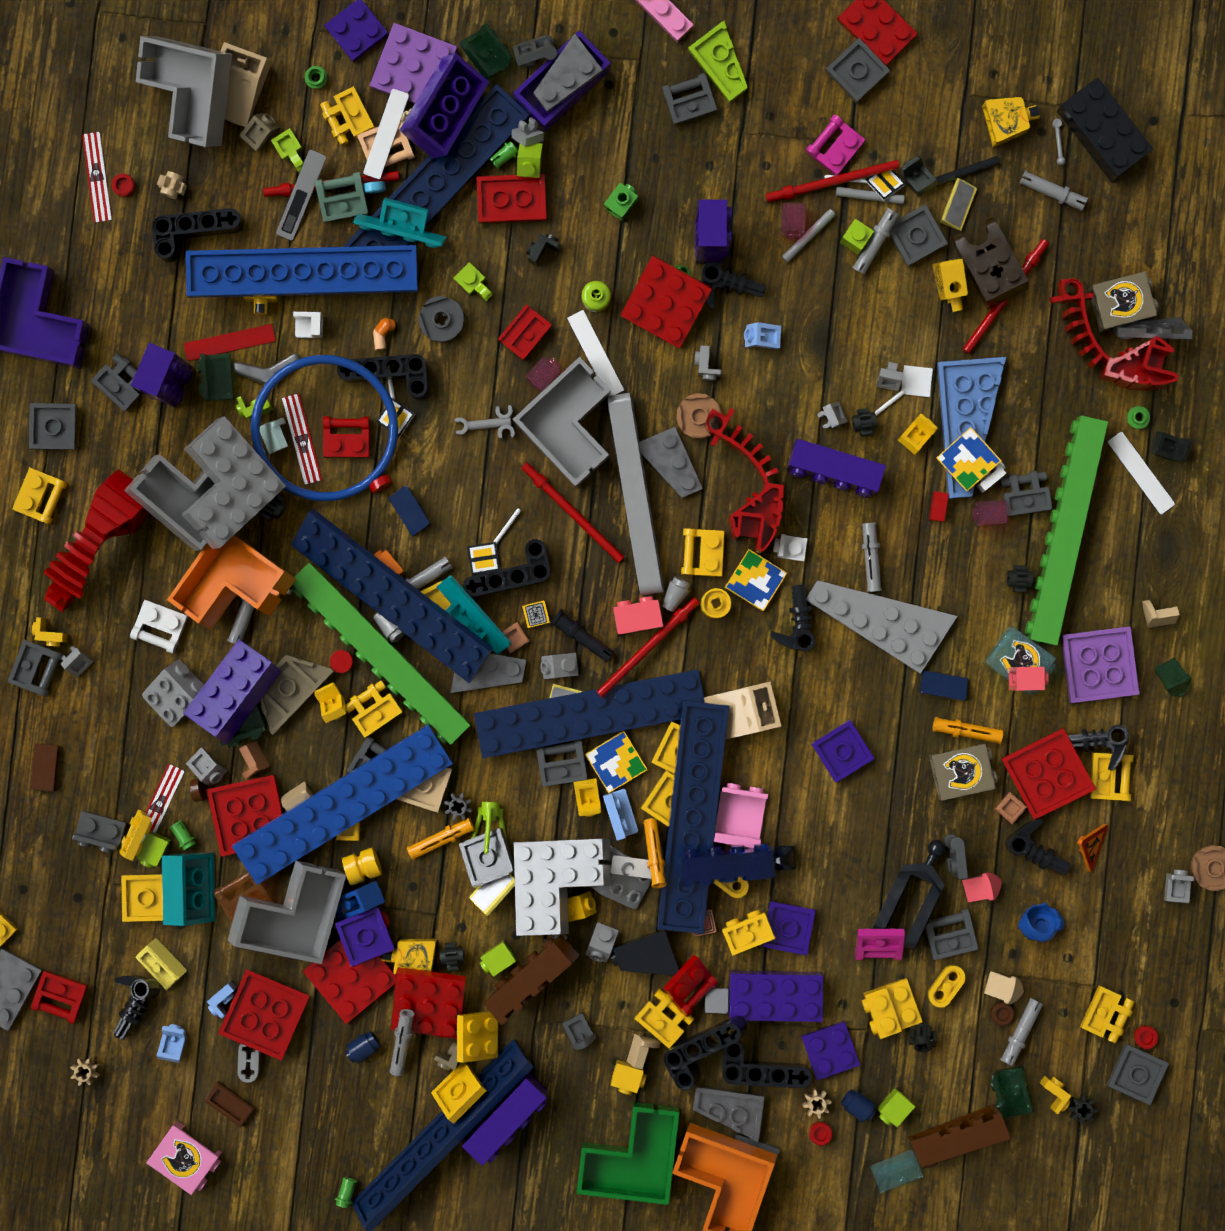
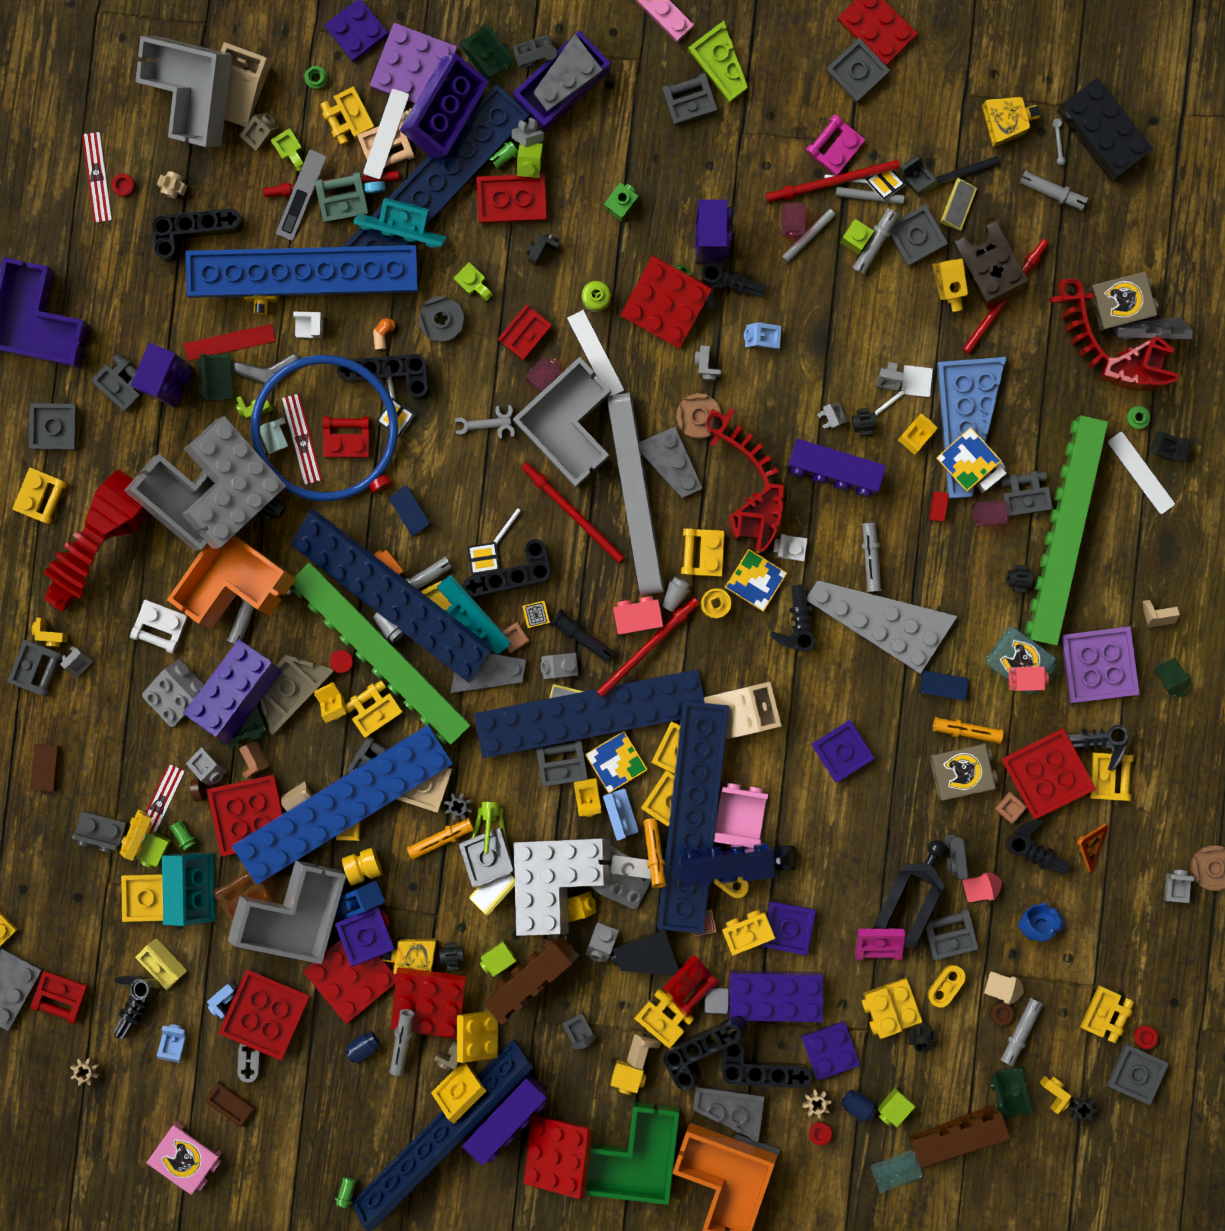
(558, 1156): none -> red plate

